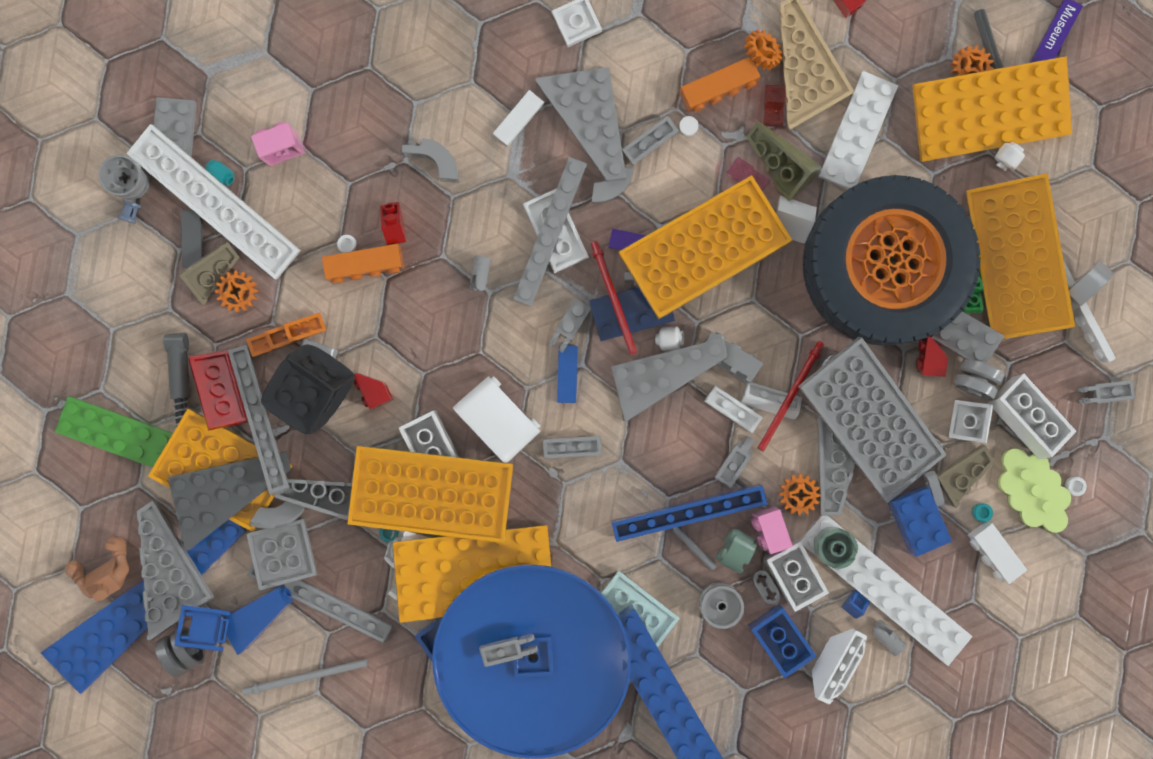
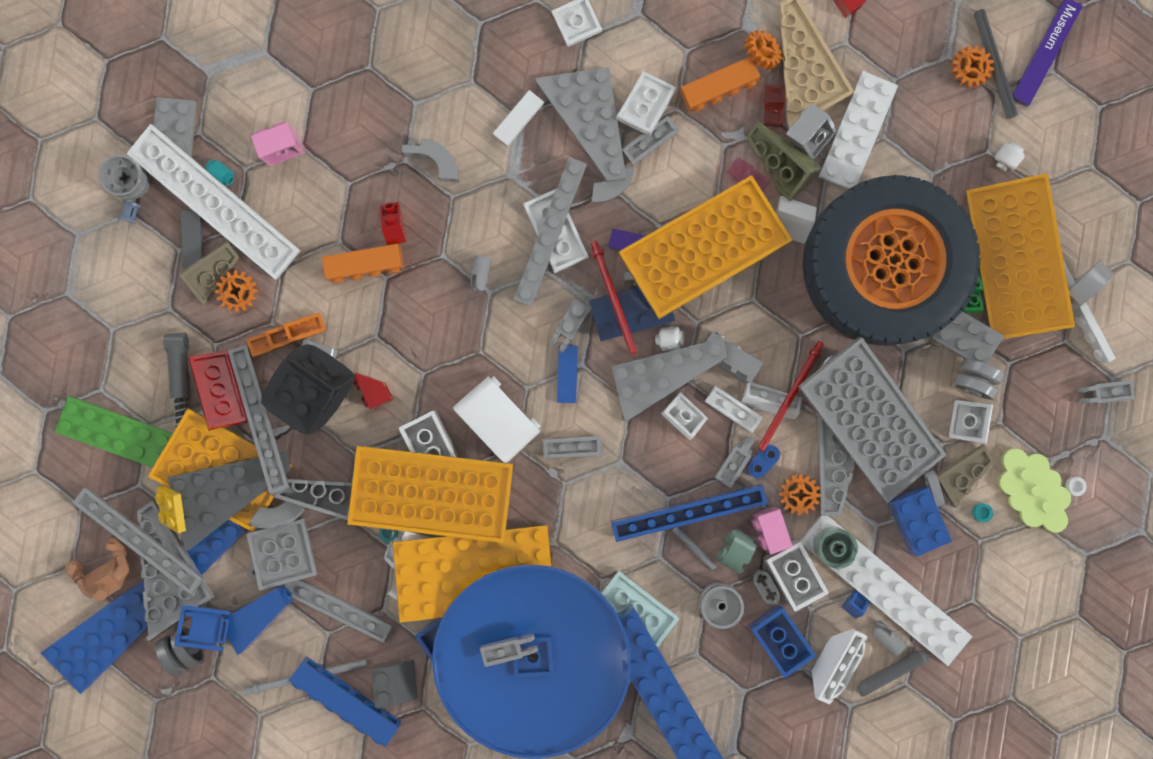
(138, 540): none -> light grey plate
(170, 509): none -> yellow plate
(345, 701): none -> blue brick
(347, 244): white tile -> none
(394, 683): none -> dark grey slope
(646, 103): none -> white tile
(684, 416): none -> white slope
(688, 126): white tile -> none
(764, 461): none -> blue plate
(812, 131): none -> light grey slope
(892, 672): none -> dark grey piece
(932, 359): red slope -> none
(992, 108): light orange plate -> none
(996, 553): white brick -> none
(1032, 417): white brick -> none

